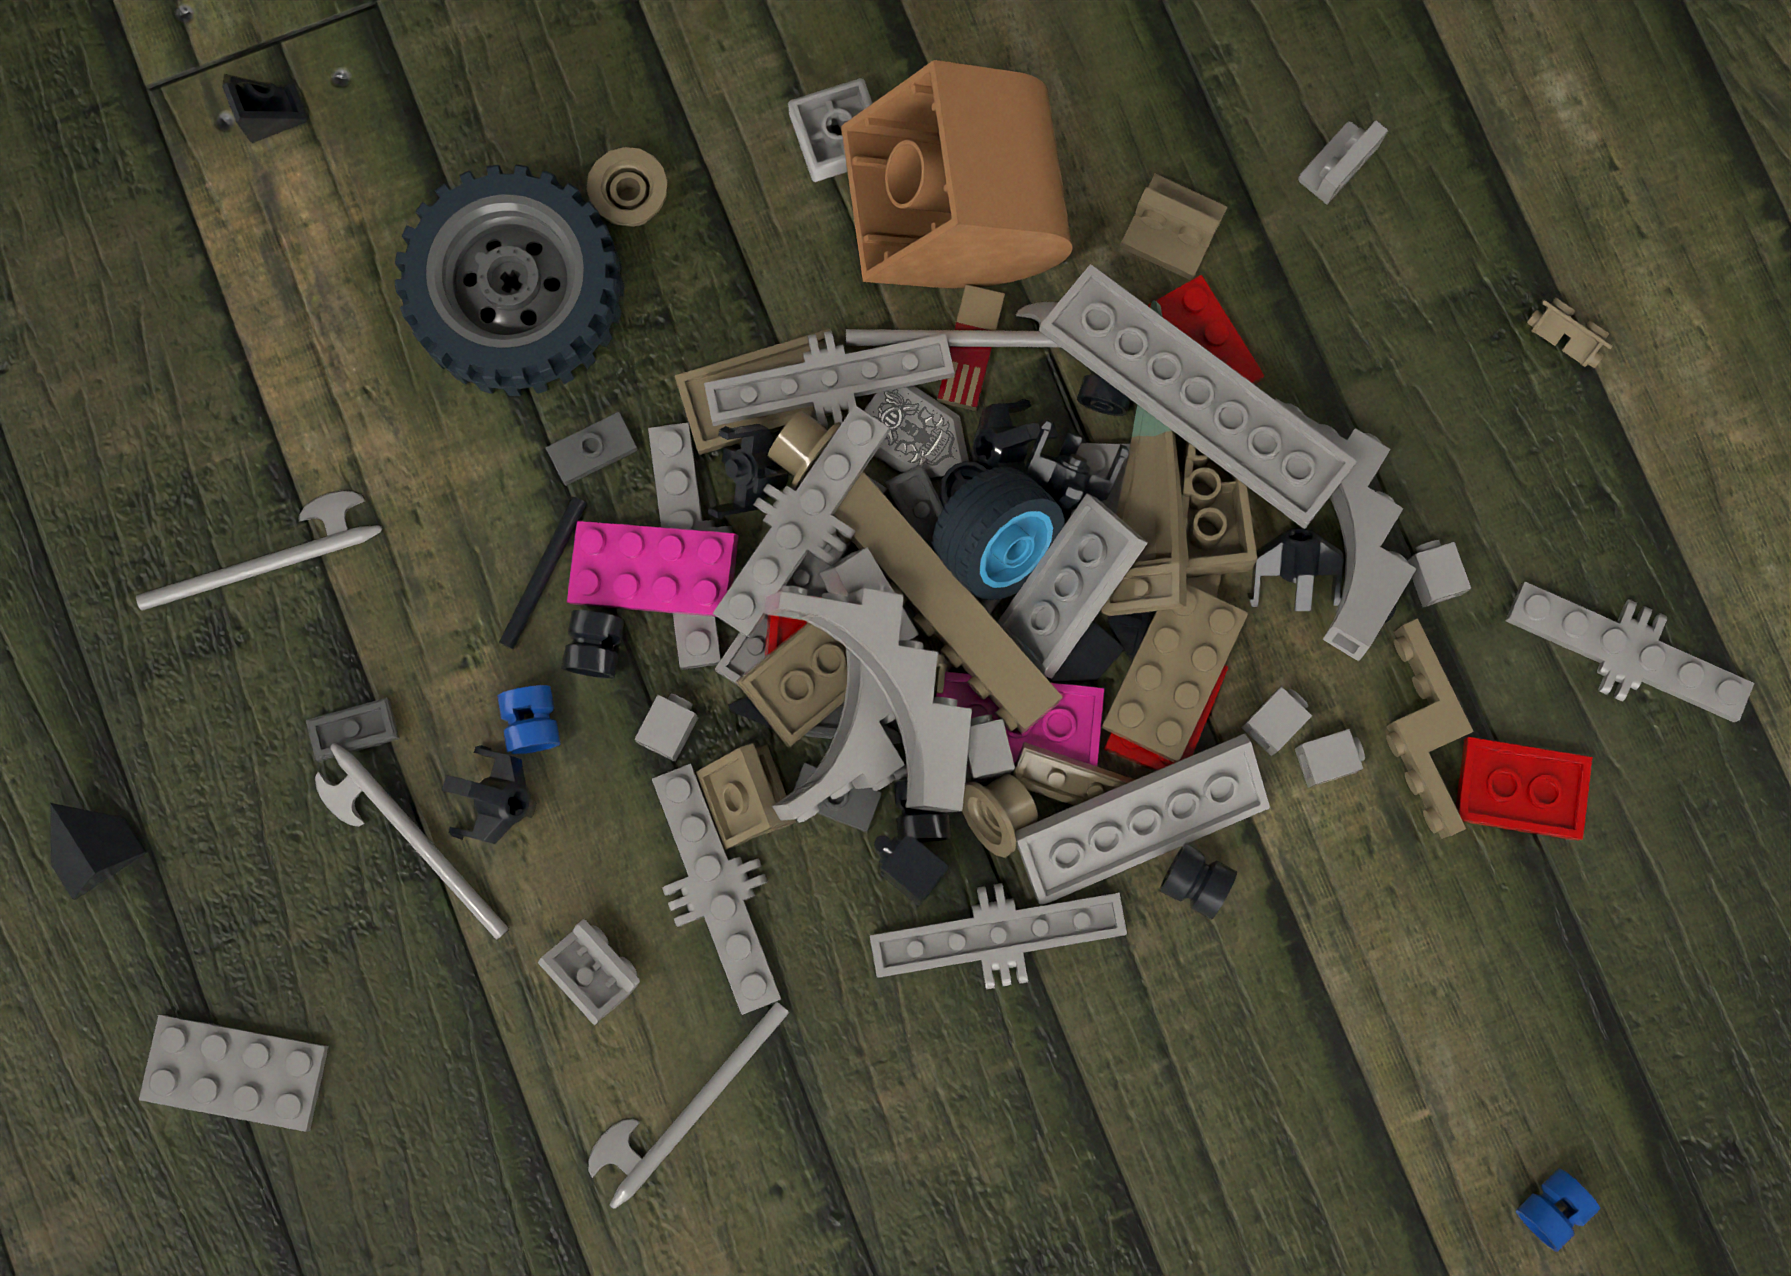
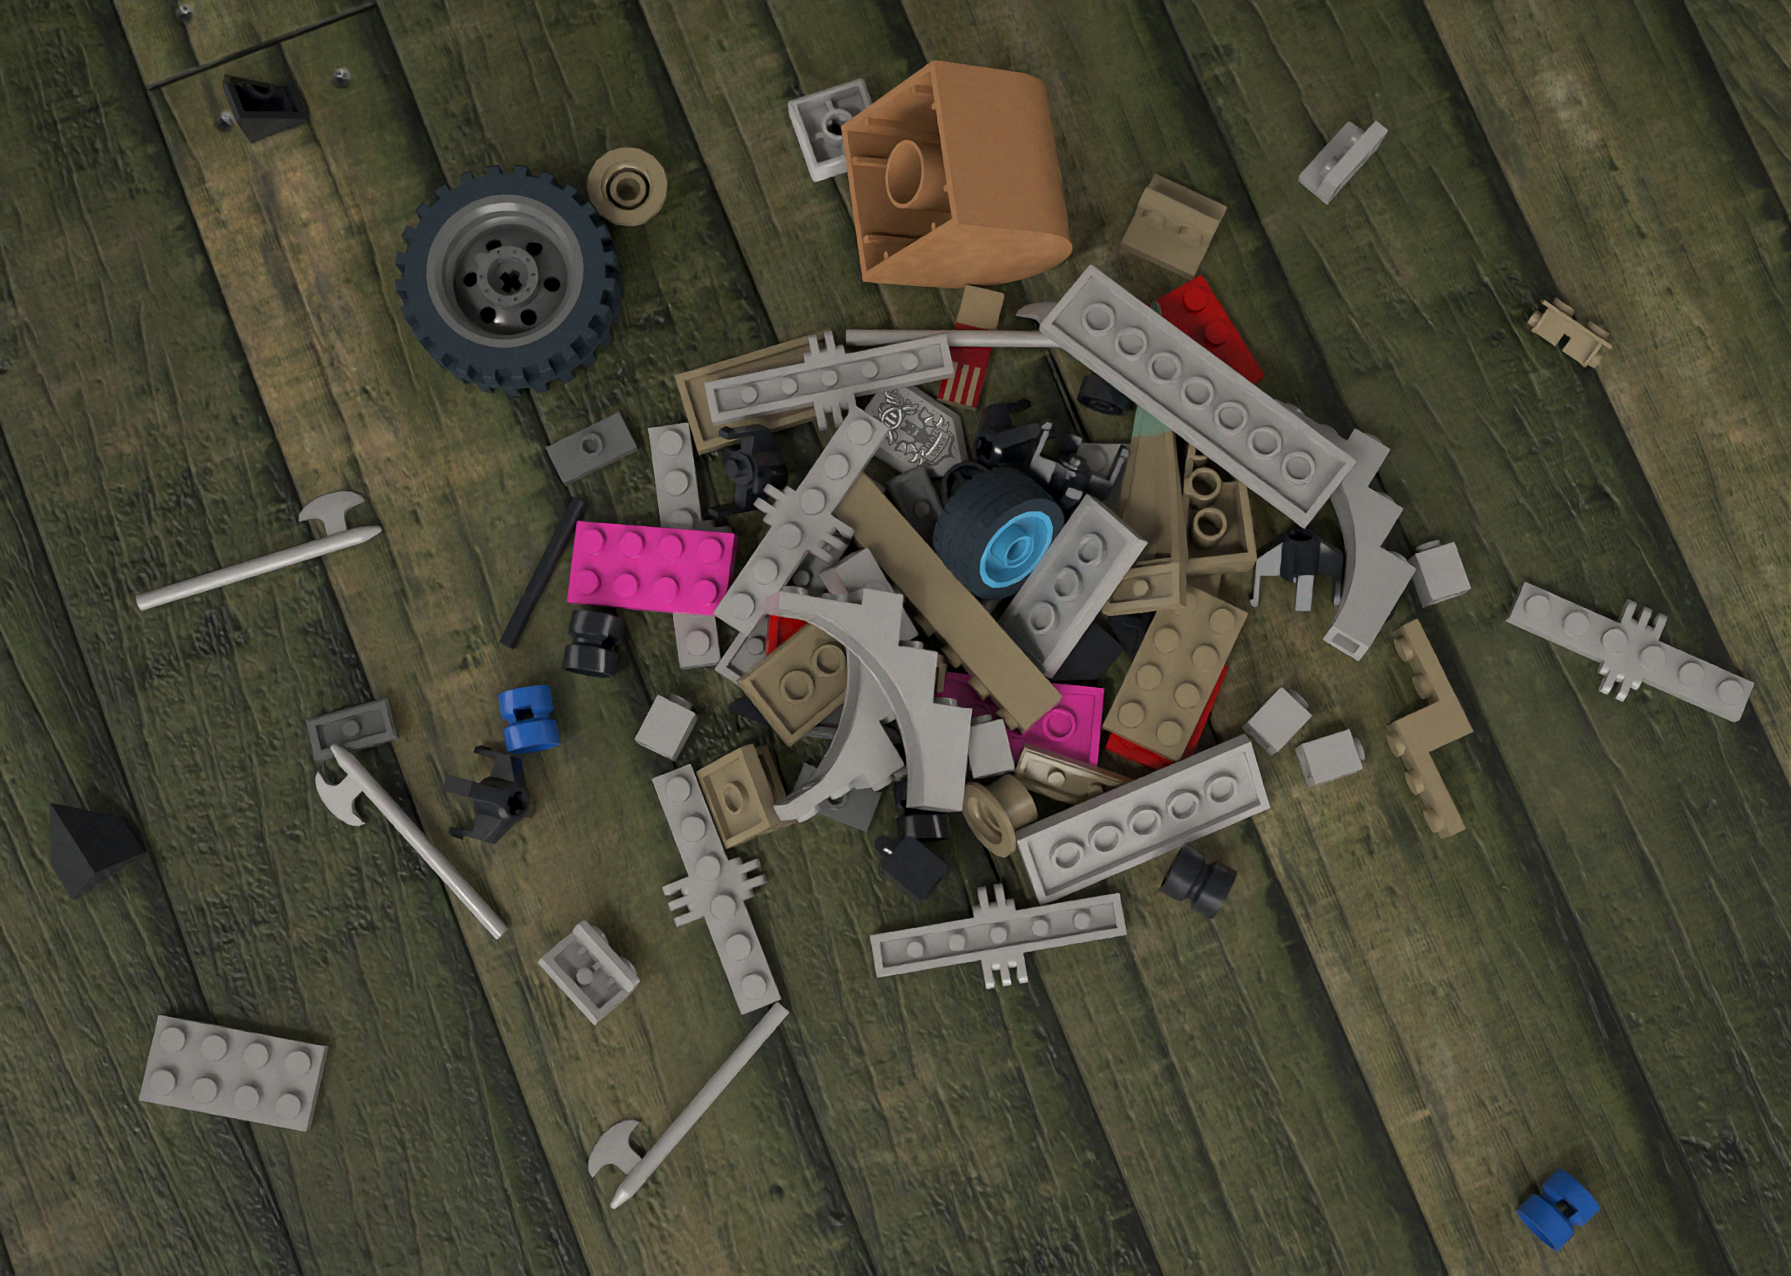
(800, 445): dark tan piece -> none
(1523, 788): red plate -> none

